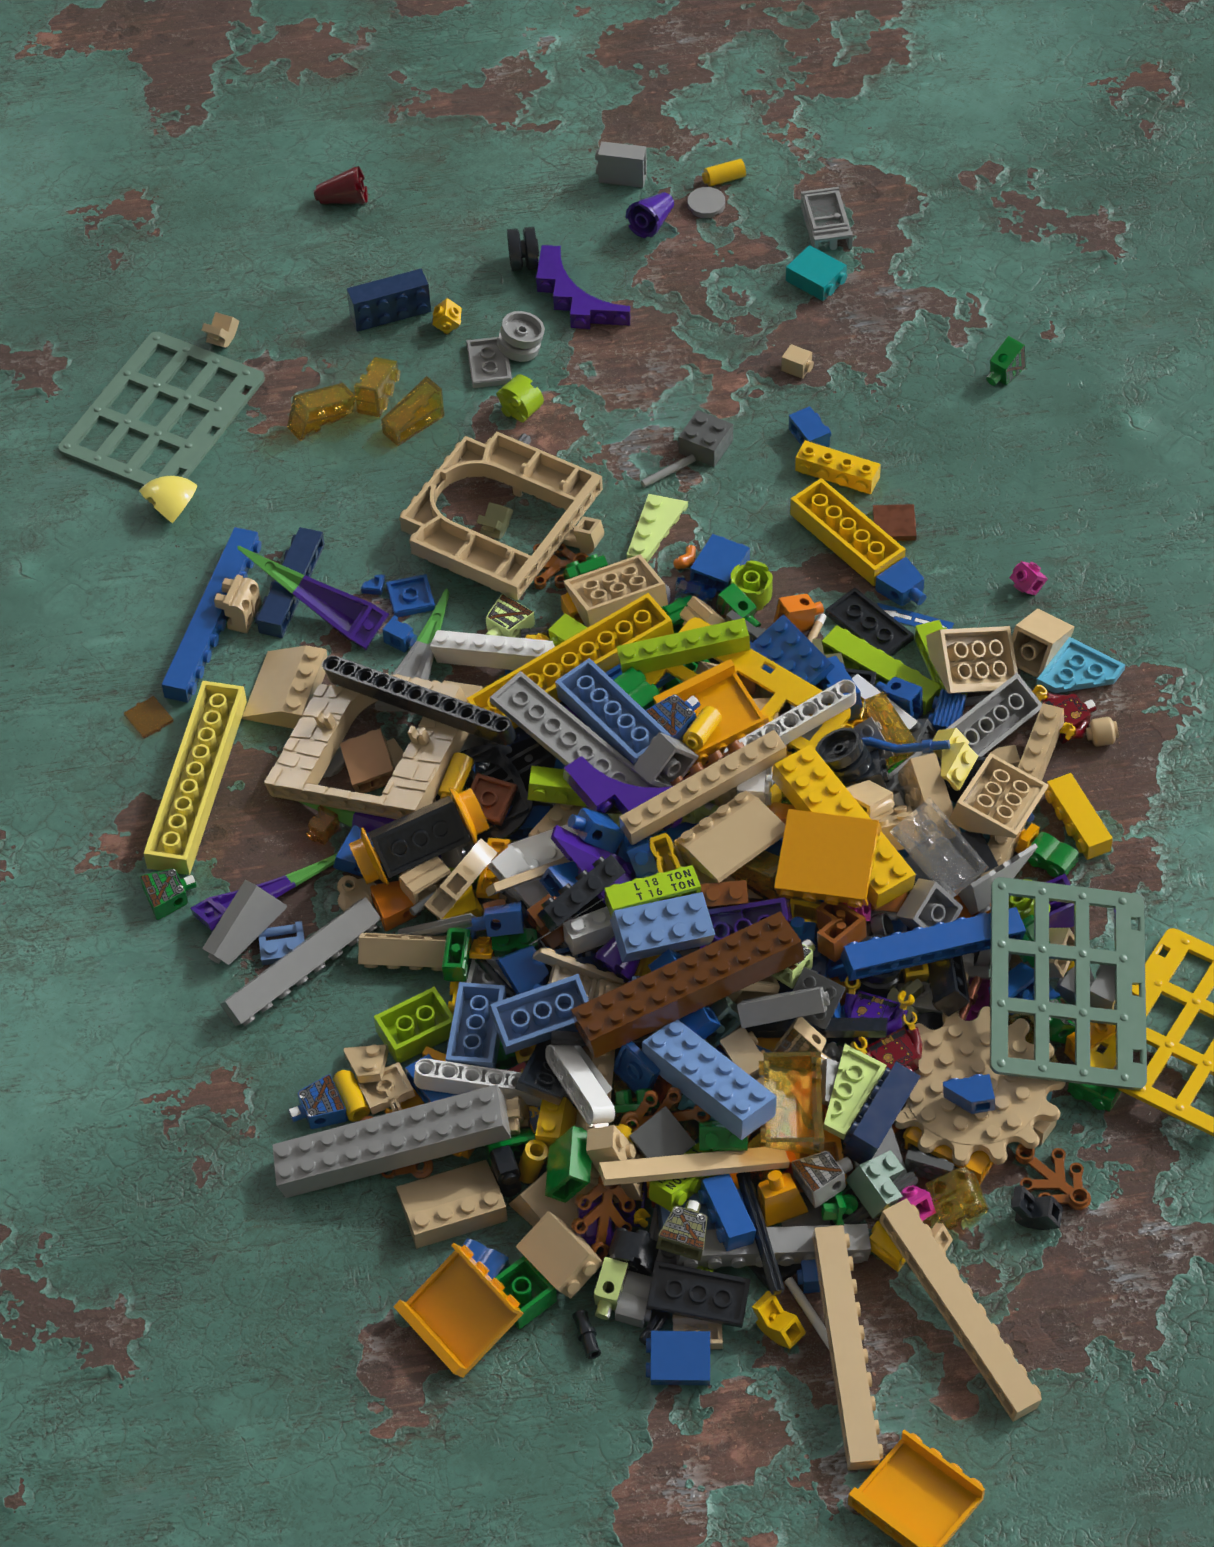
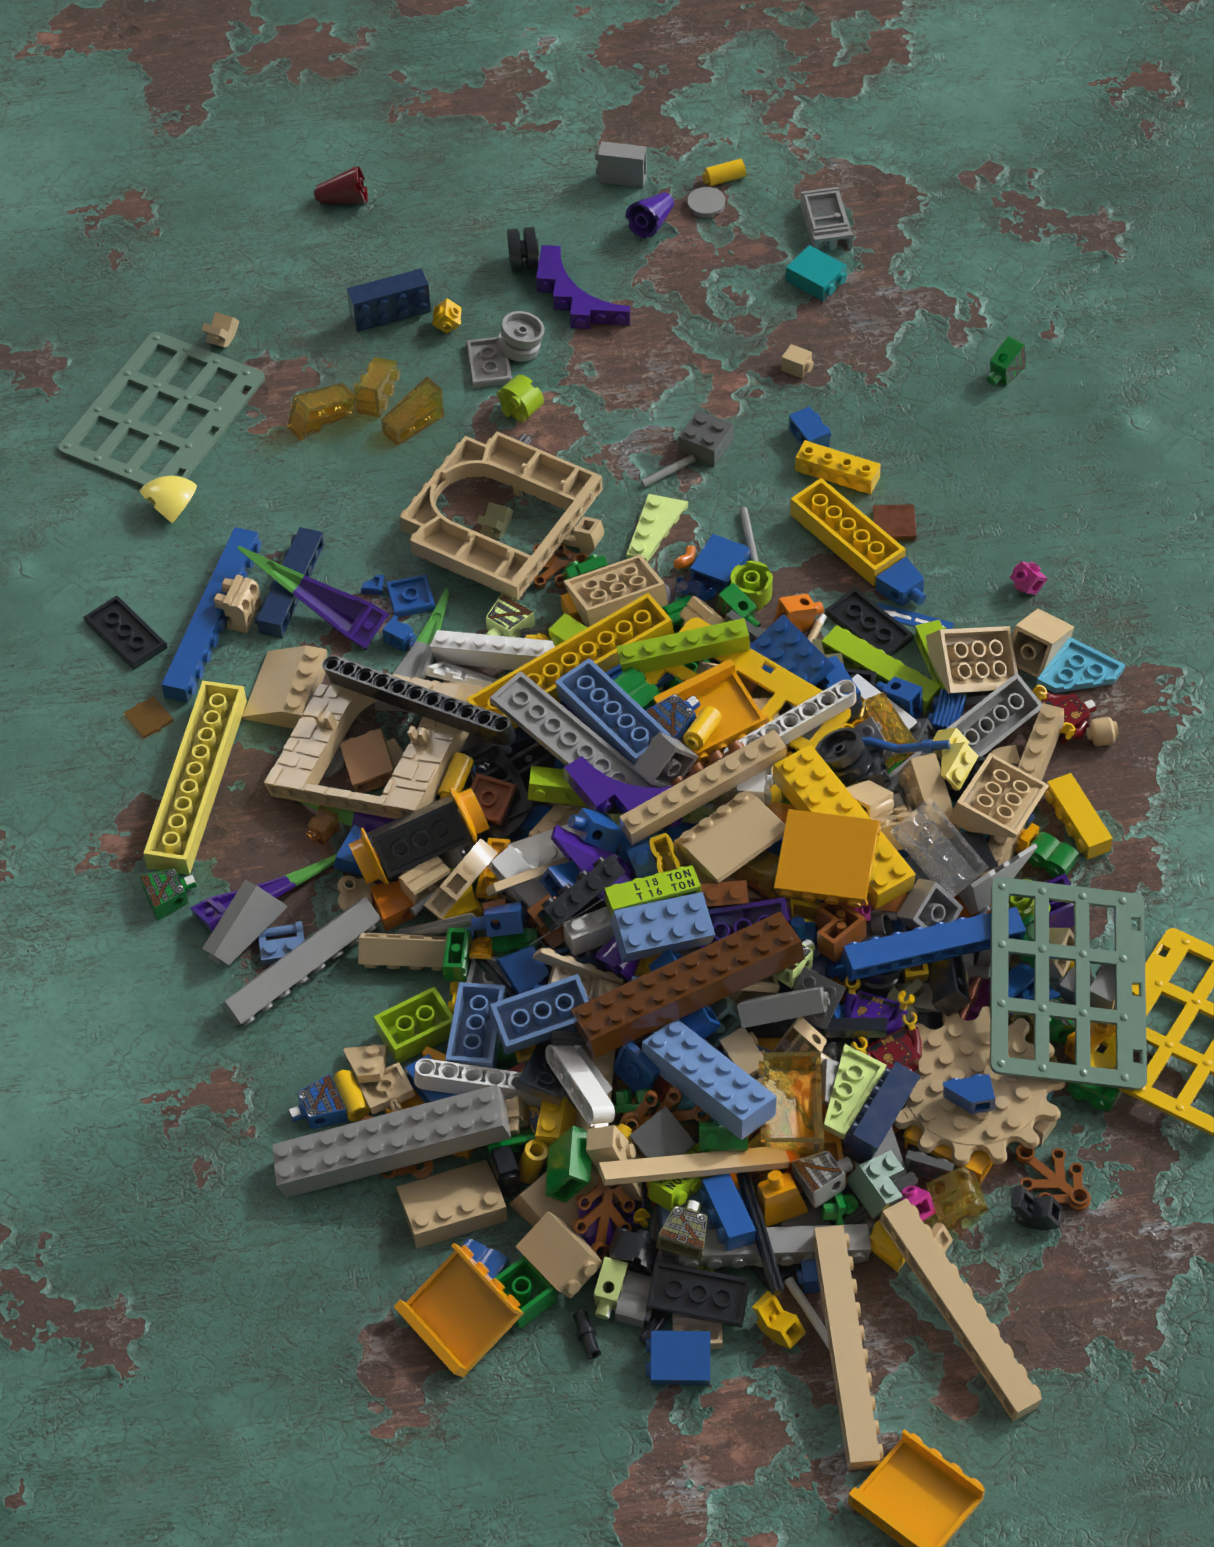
(125, 632): none -> black tile
(455, 673): none -> white wing
(748, 533): none -> light grey bar

